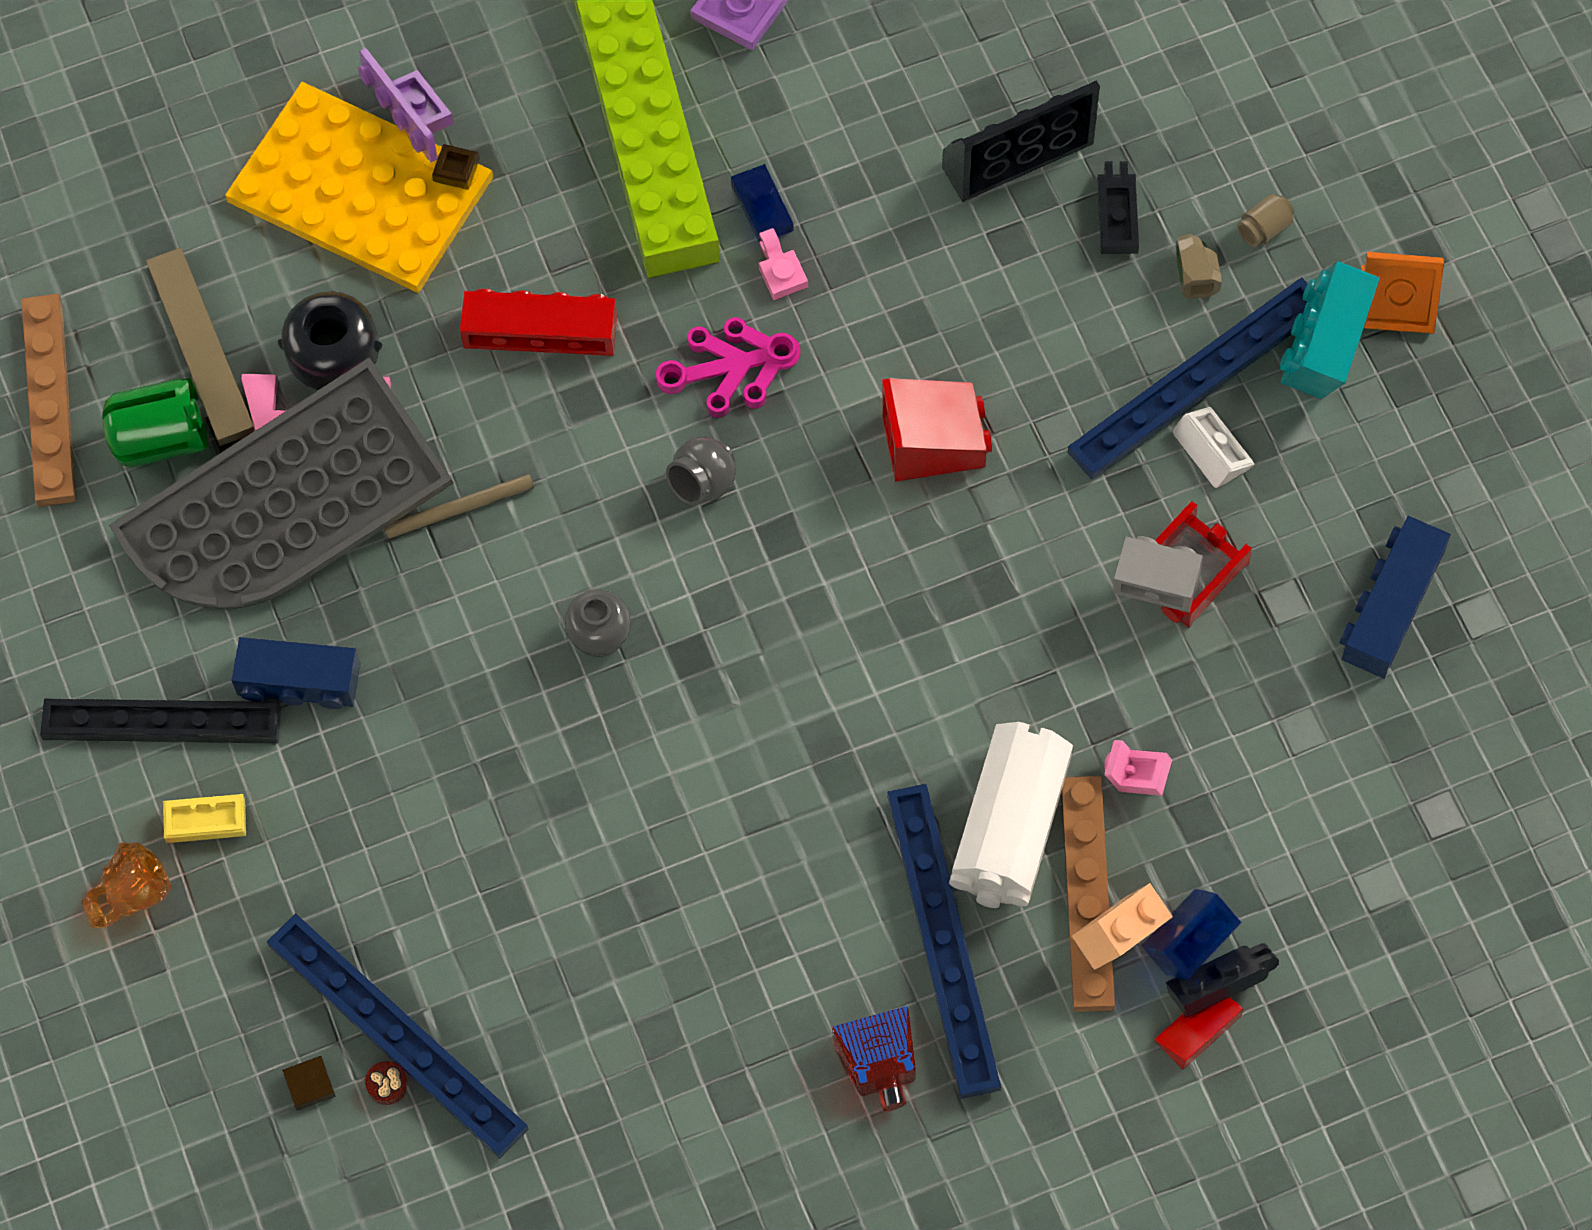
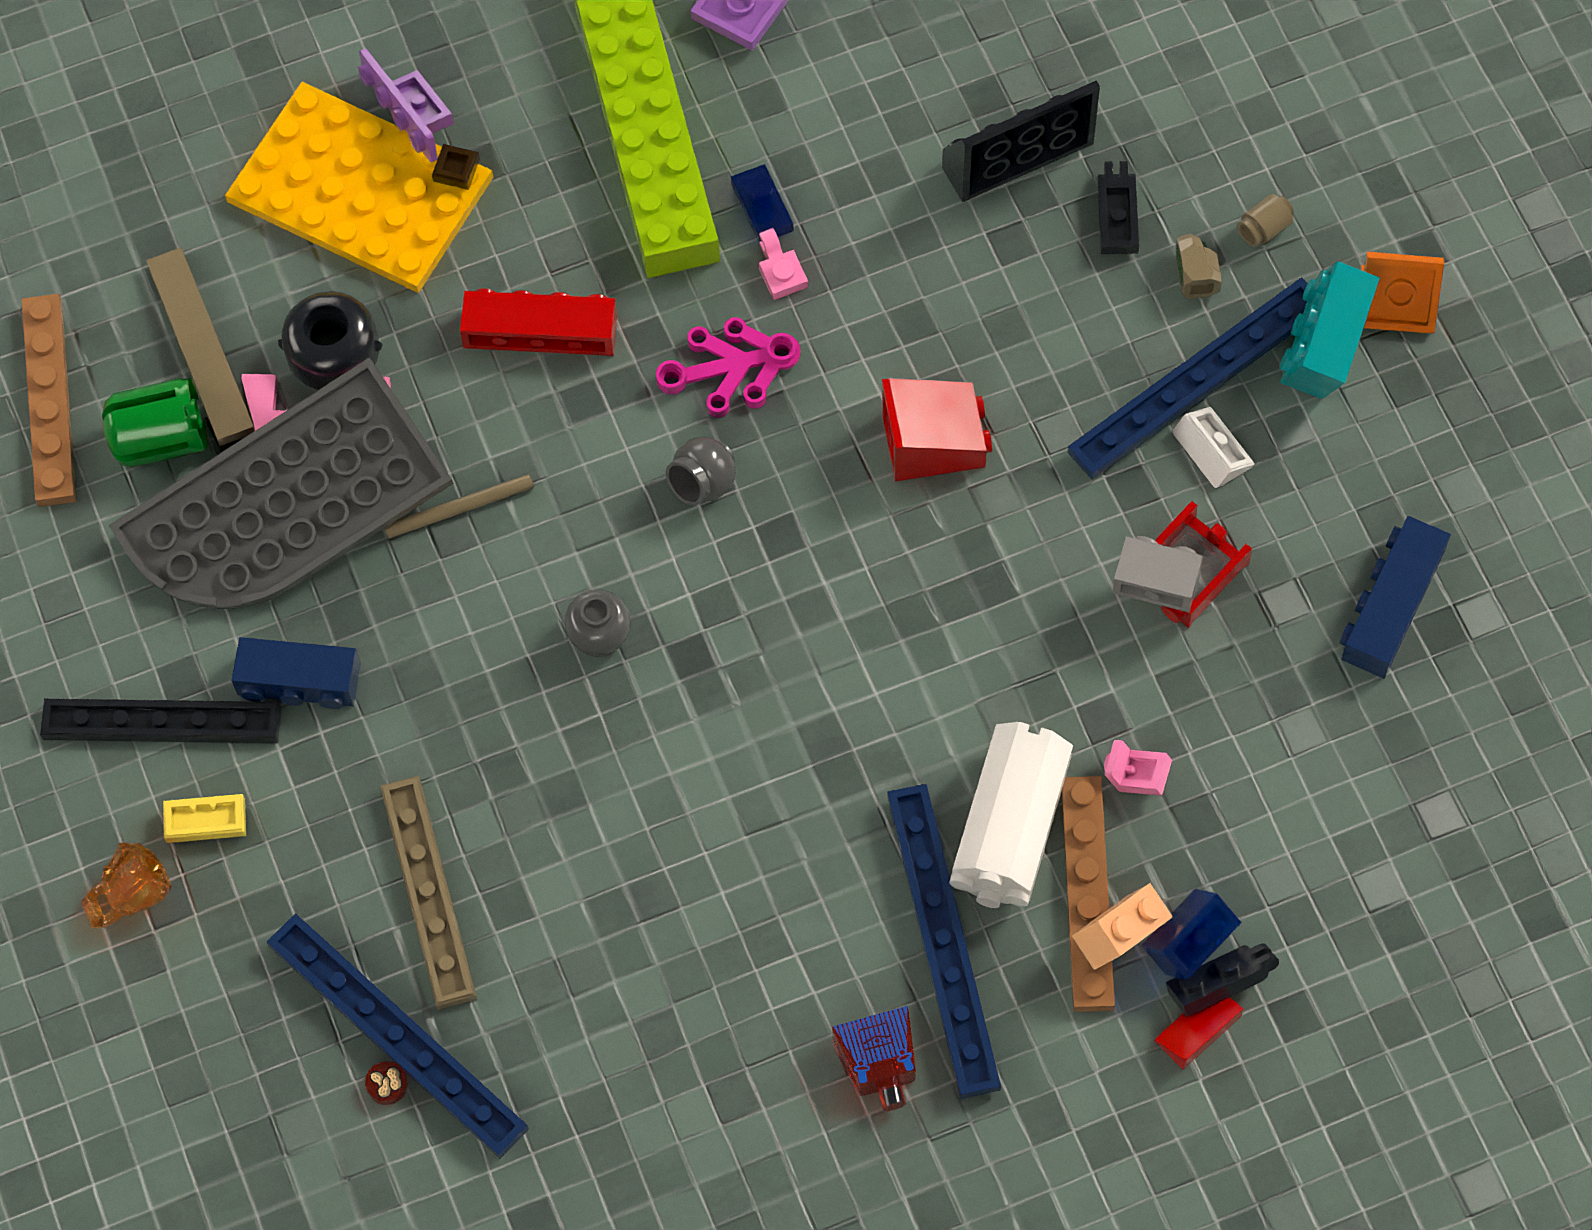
(309, 1083): dark brown tile -> none
(428, 893): none -> dark tan tile

